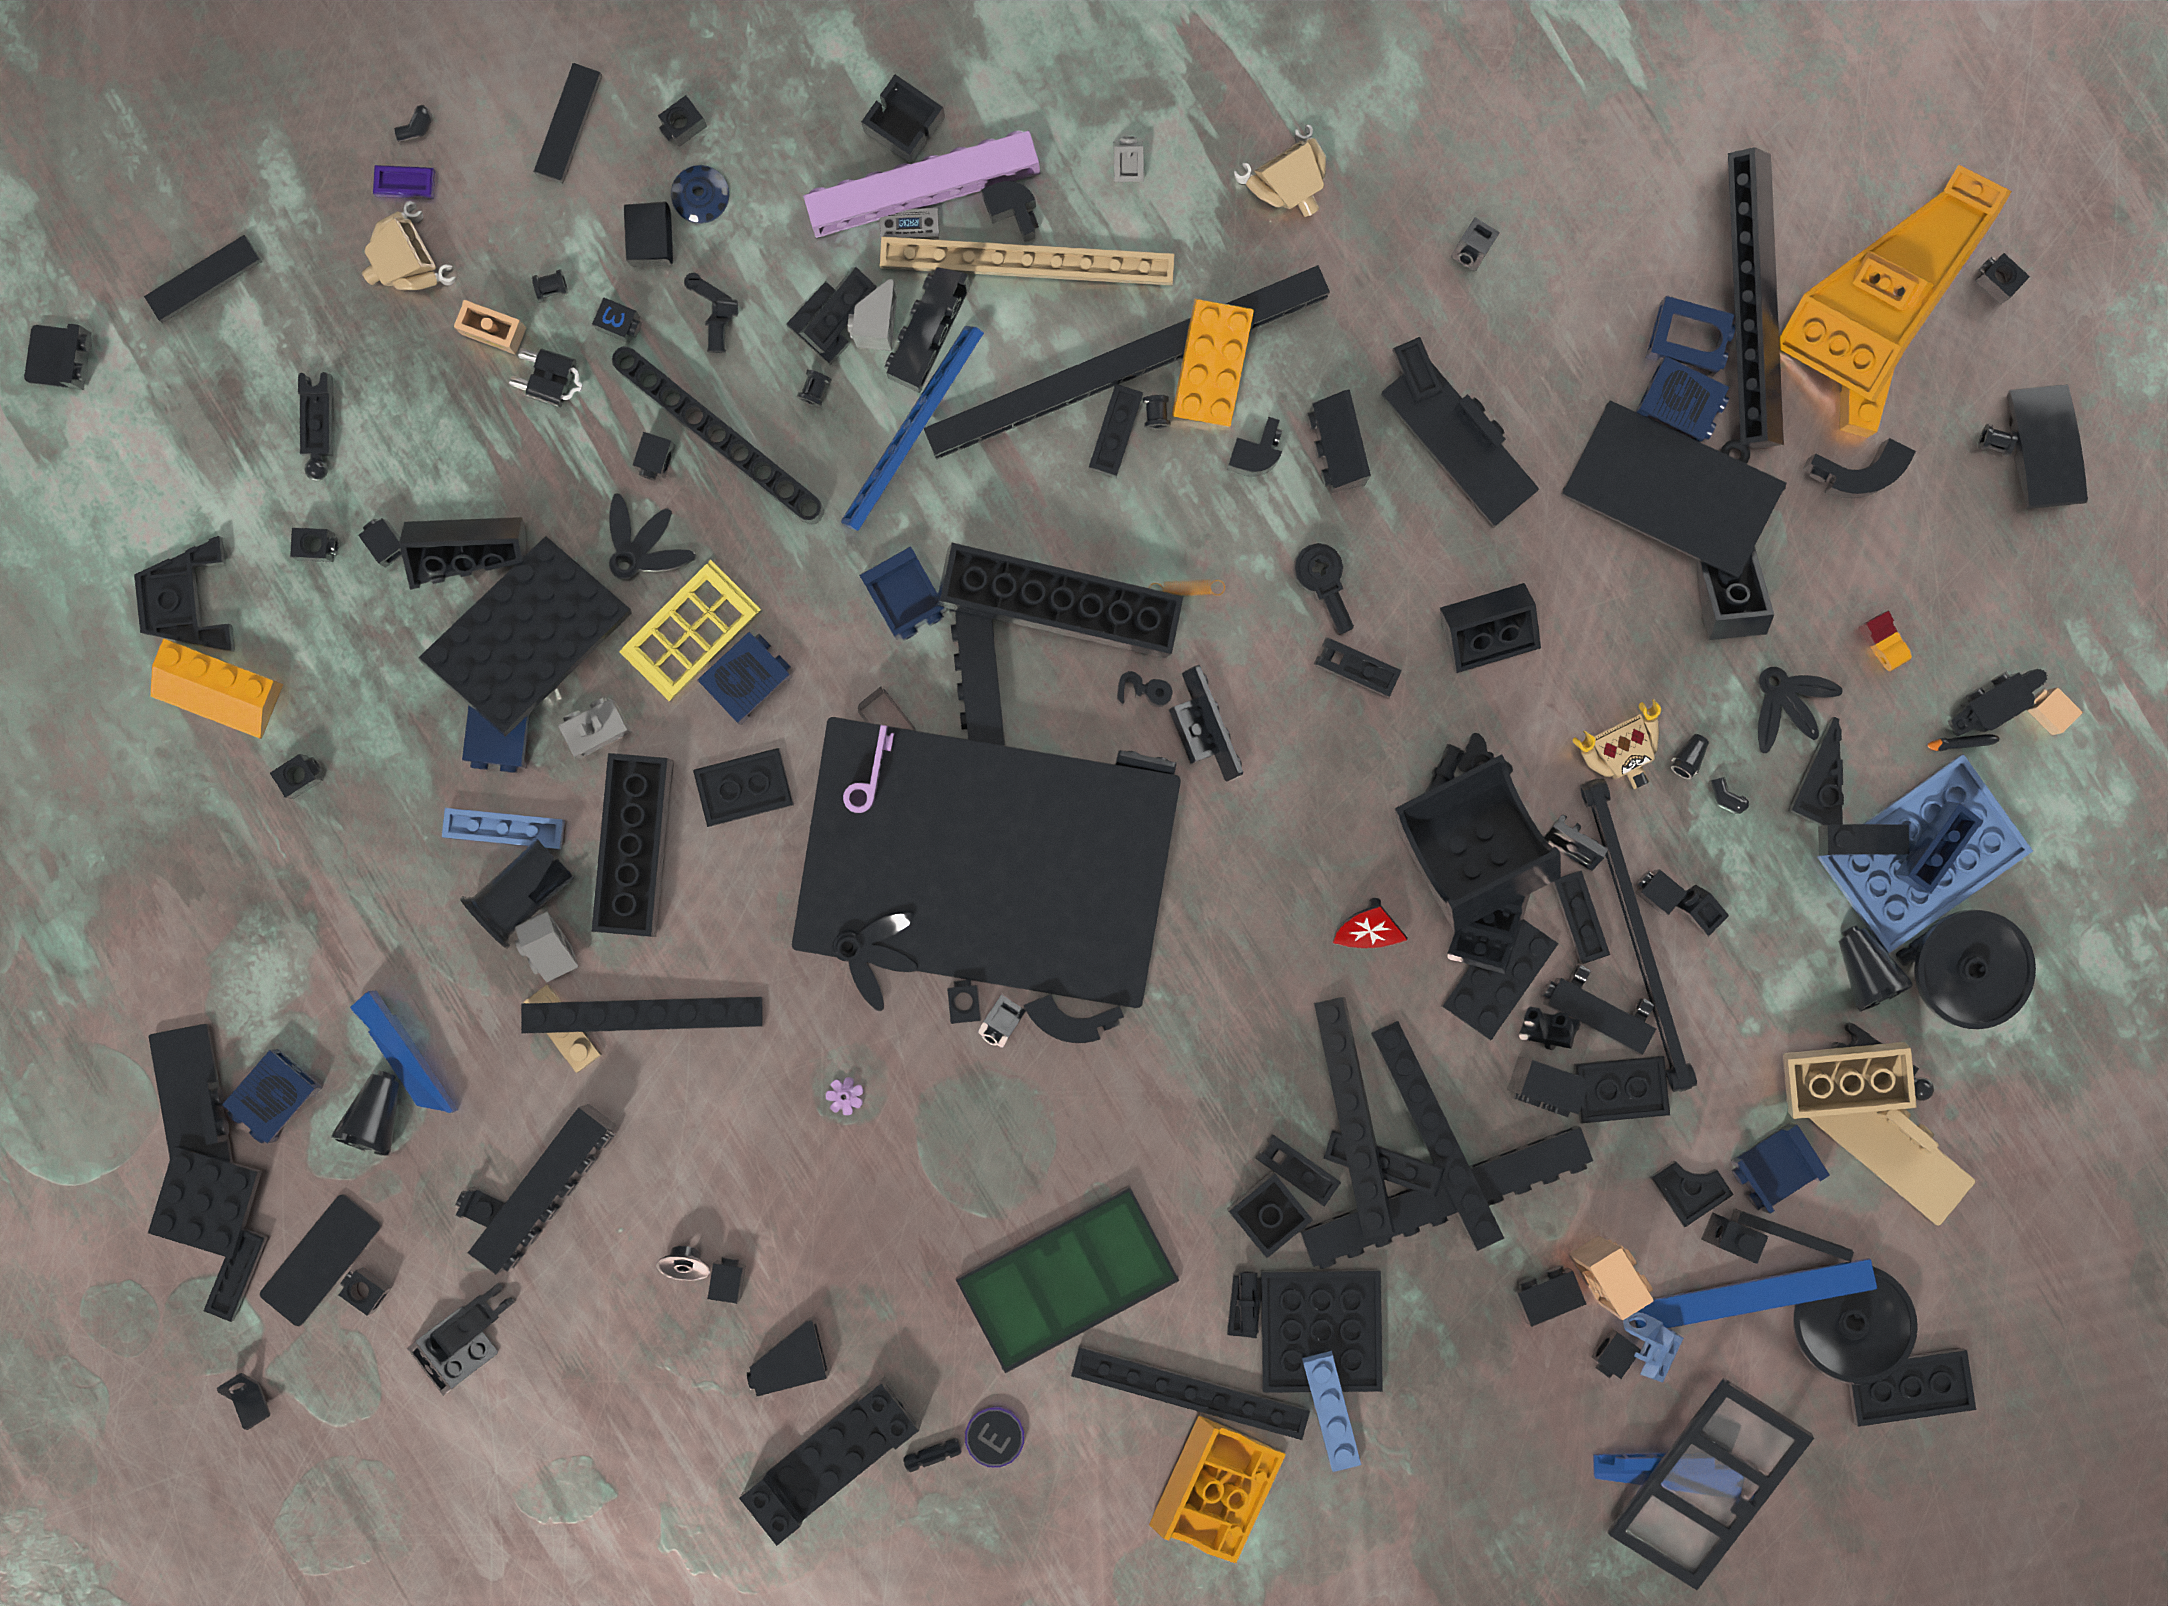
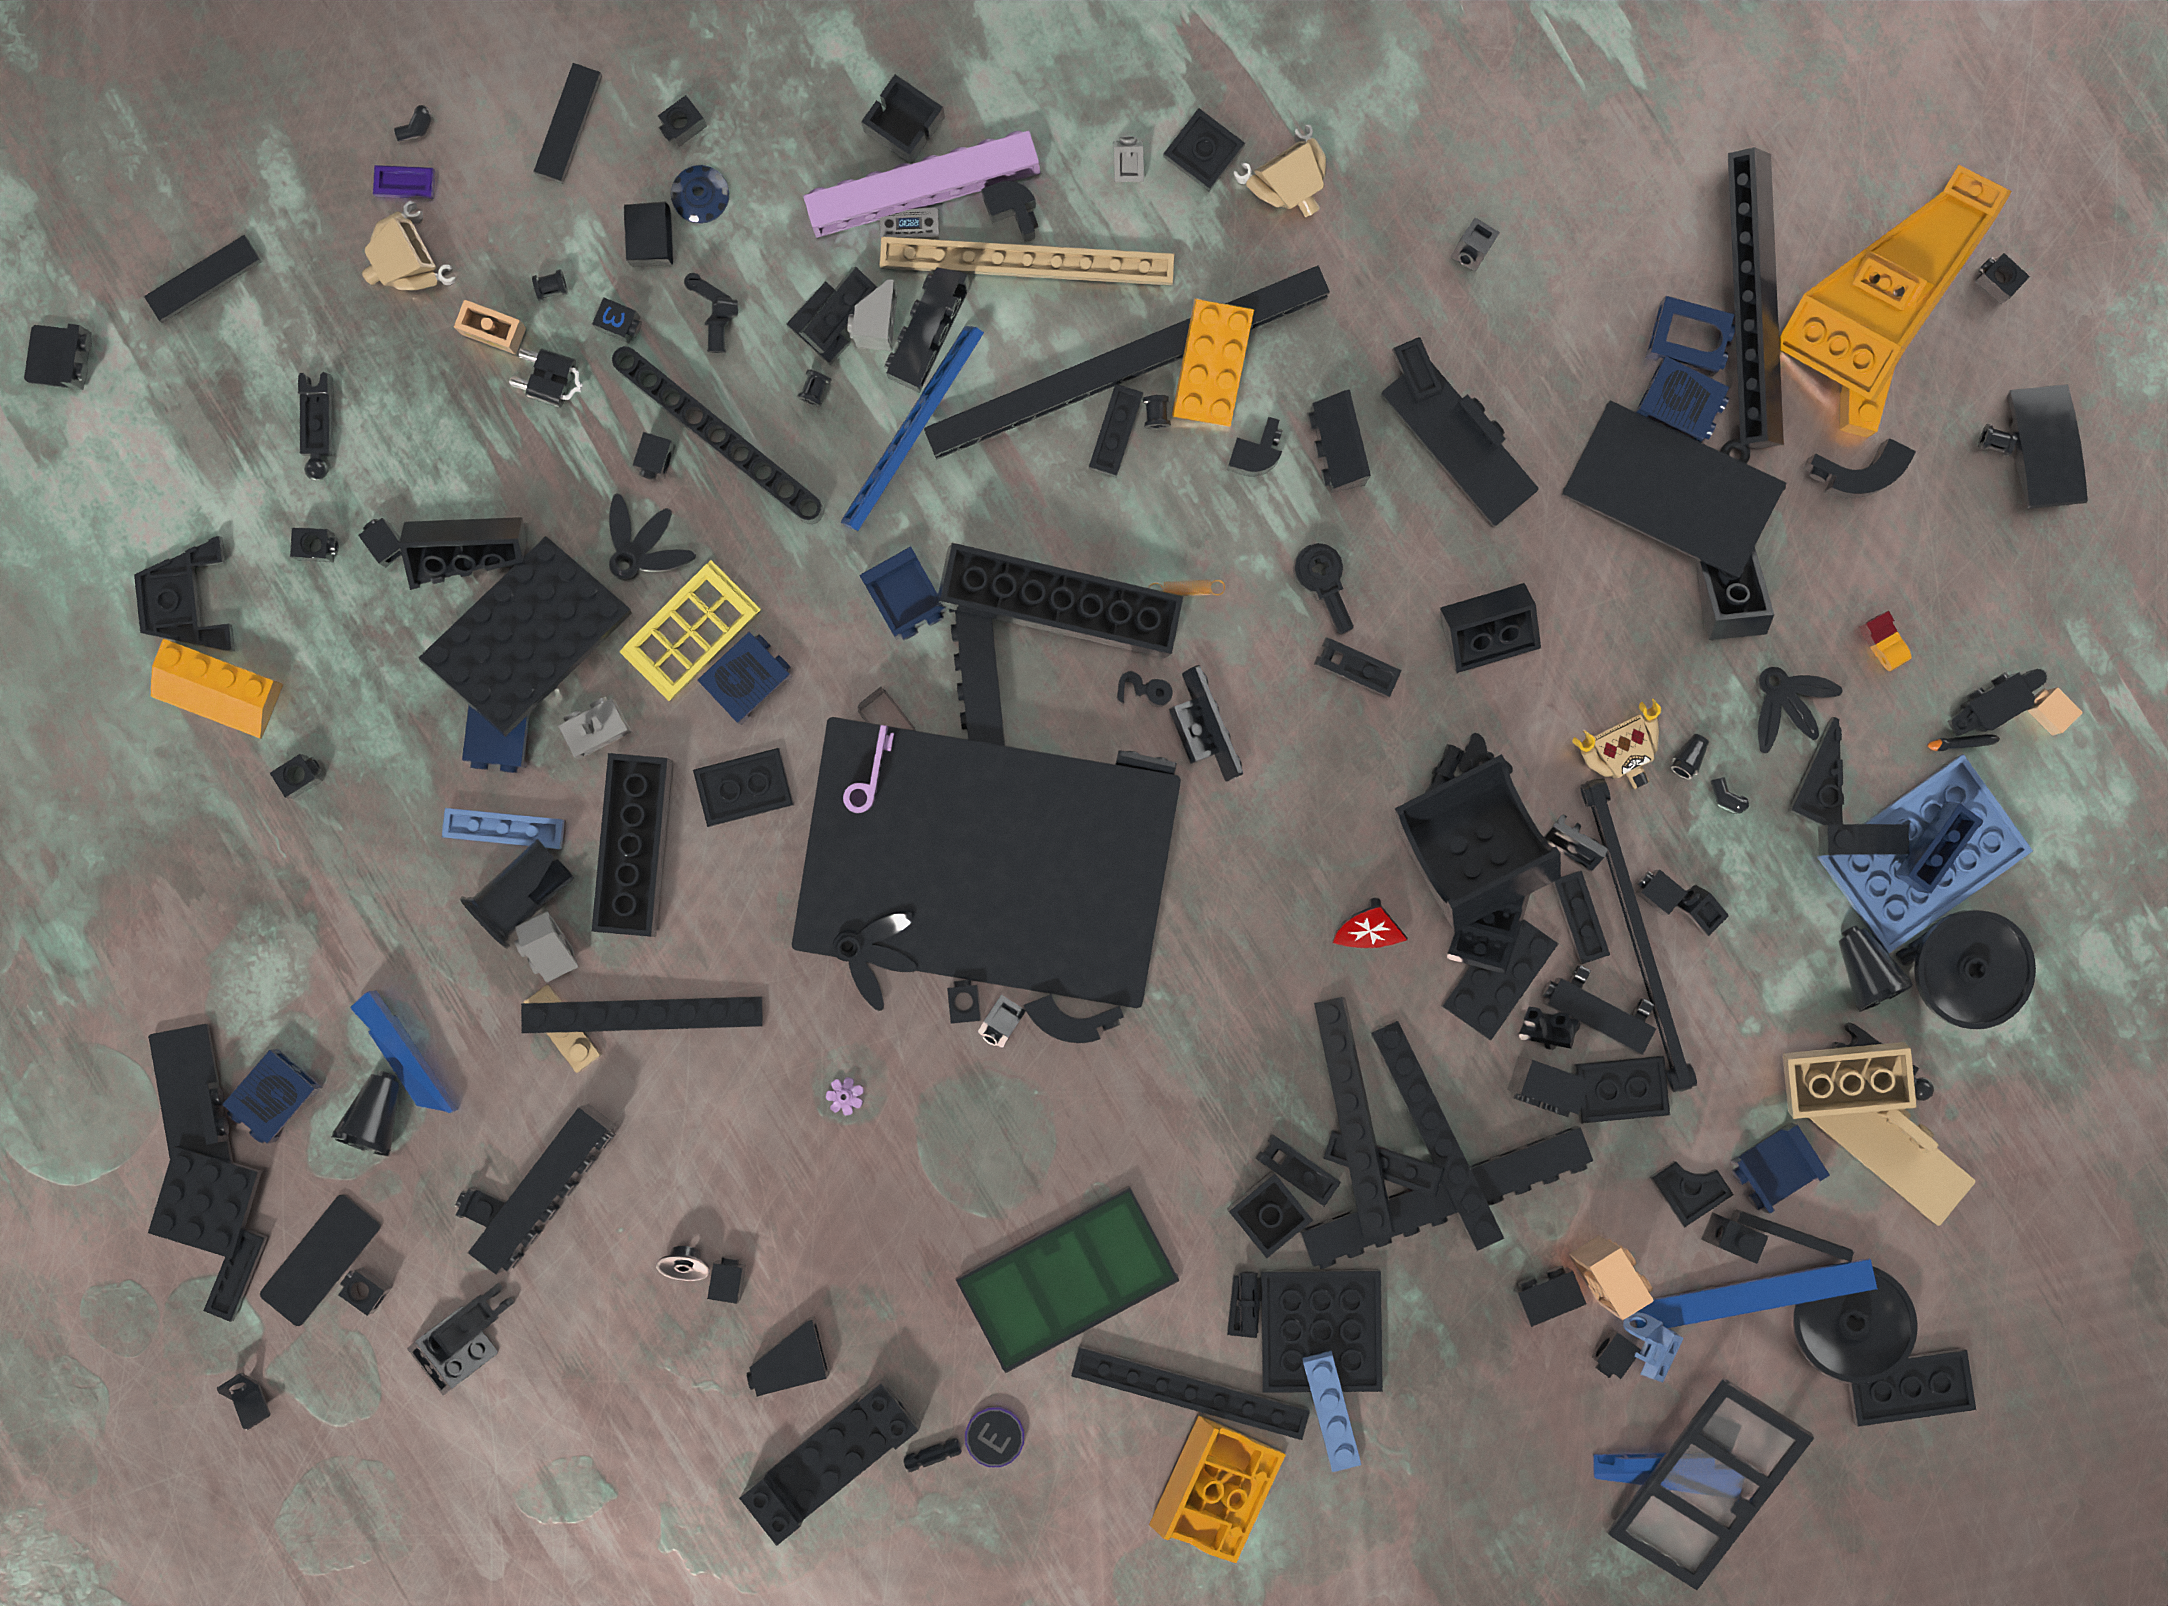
(1204, 149): none -> black plate

